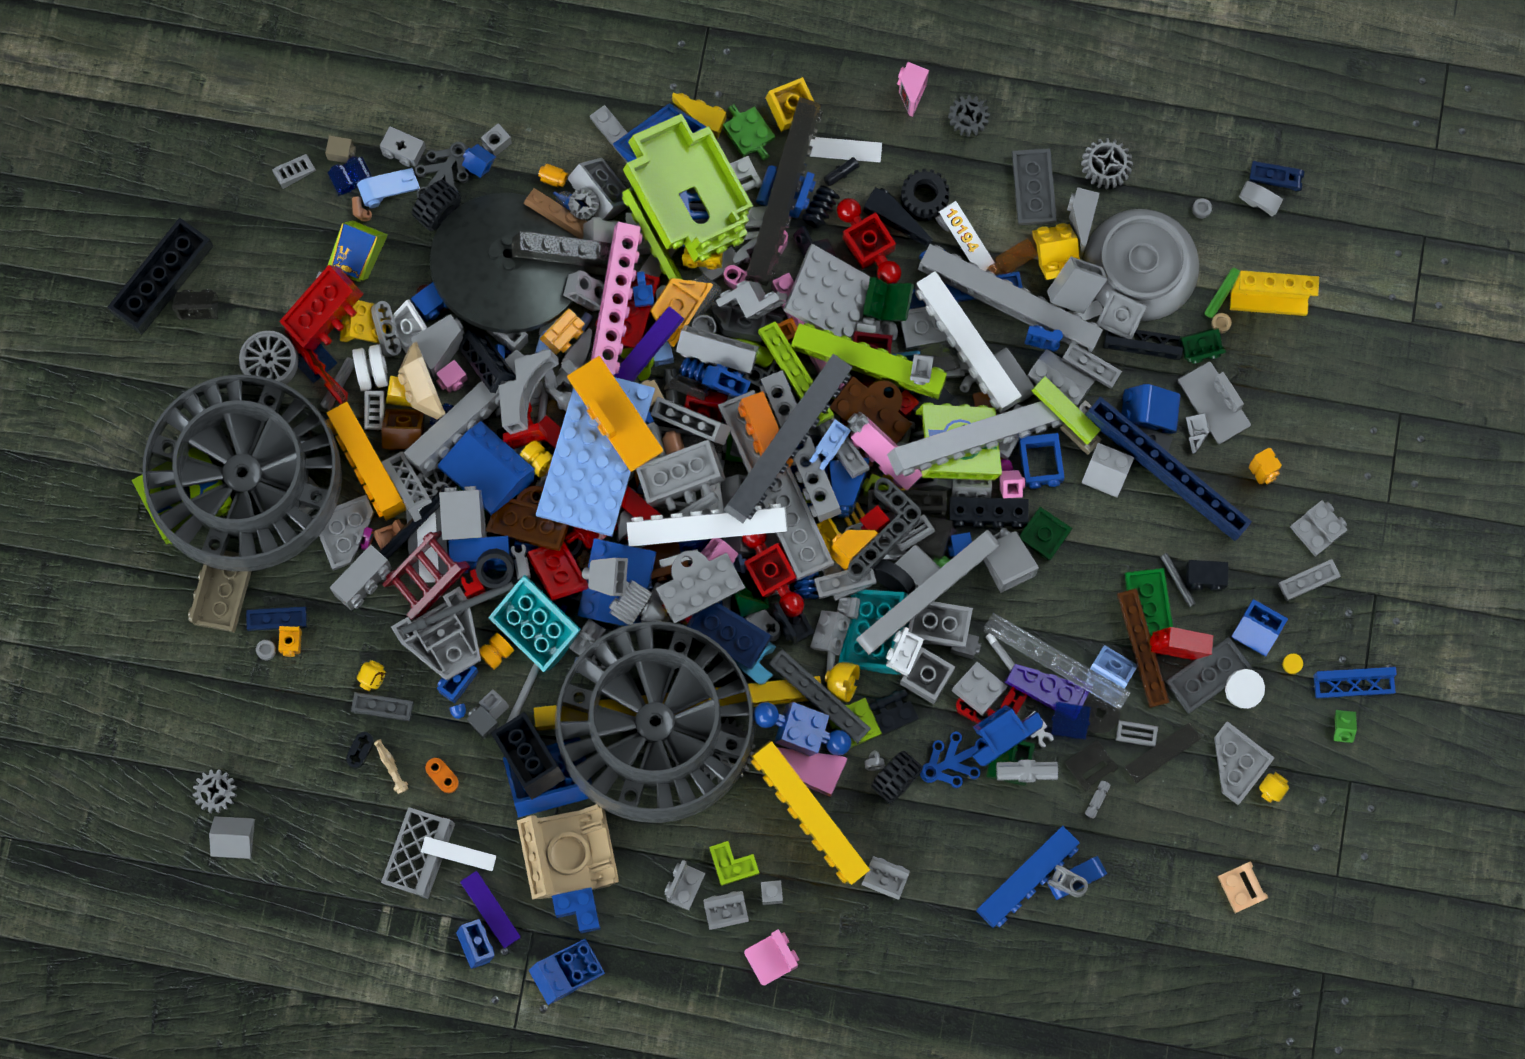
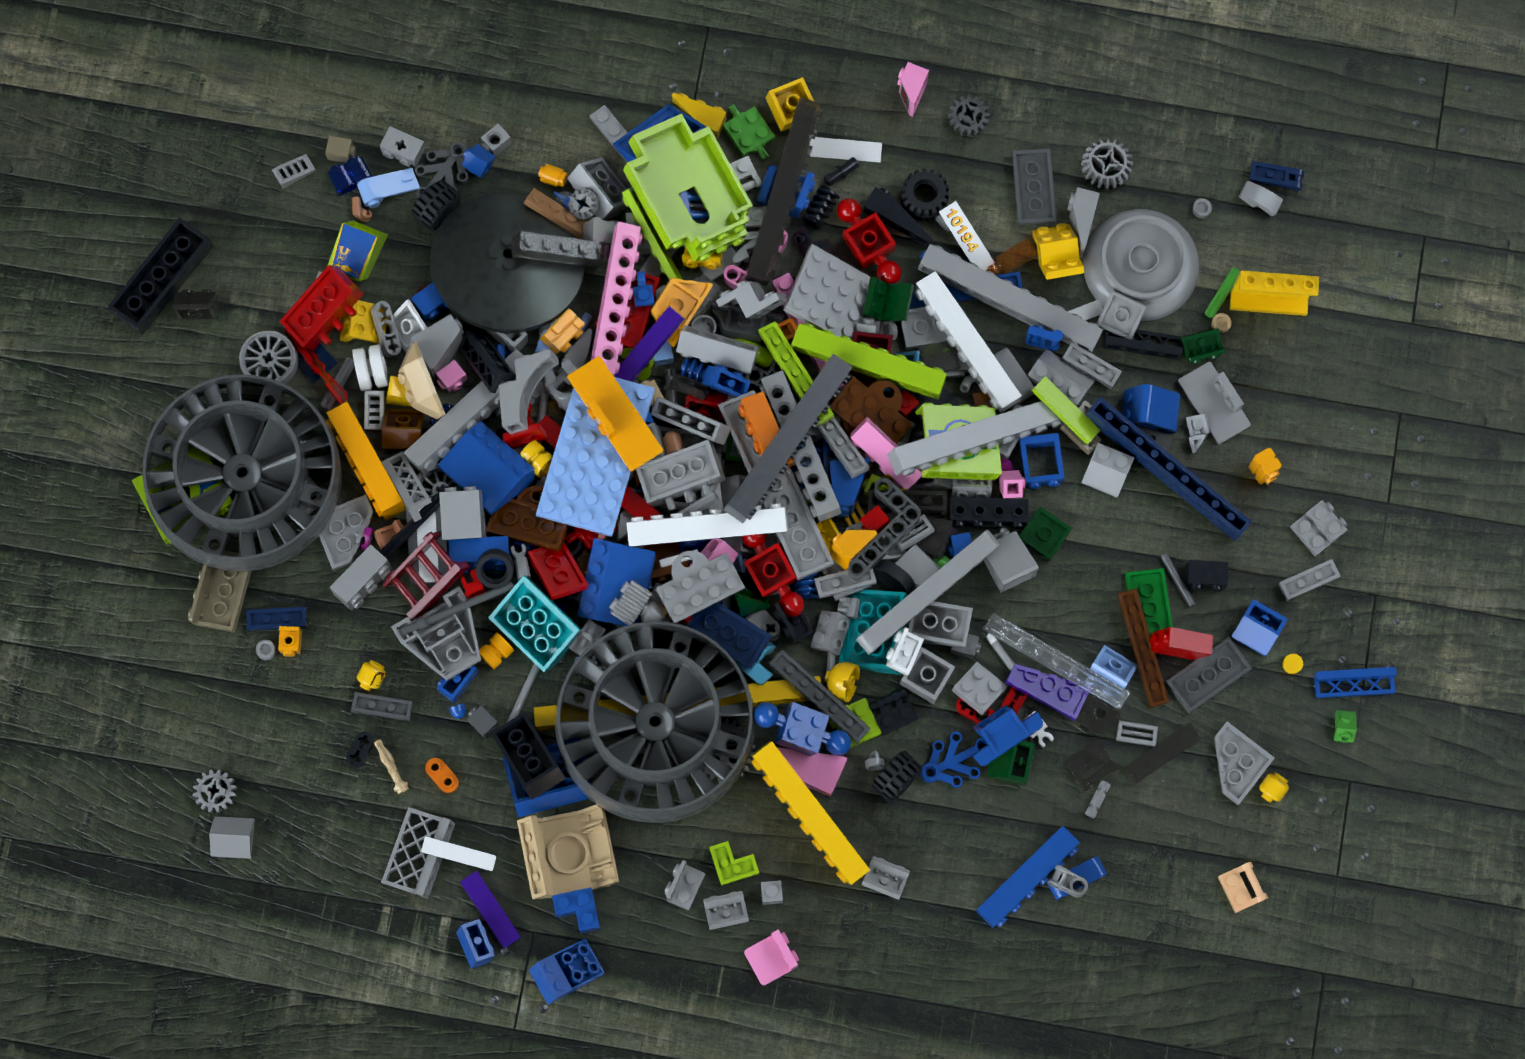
(494, 704): light grey slope -> none
(584, 290): light grey brick -> none
(607, 576): light grey torso -> none
(830, 443): light blue hinge -> none
(857, 421): light grey plate -> none
(921, 369): light grey bracket -> none
(1027, 771): light grey piece -> none
(1071, 720): clear blue piece -> none
(1076, 285): light grey brick -> none
(1245, 688): white tile -> none

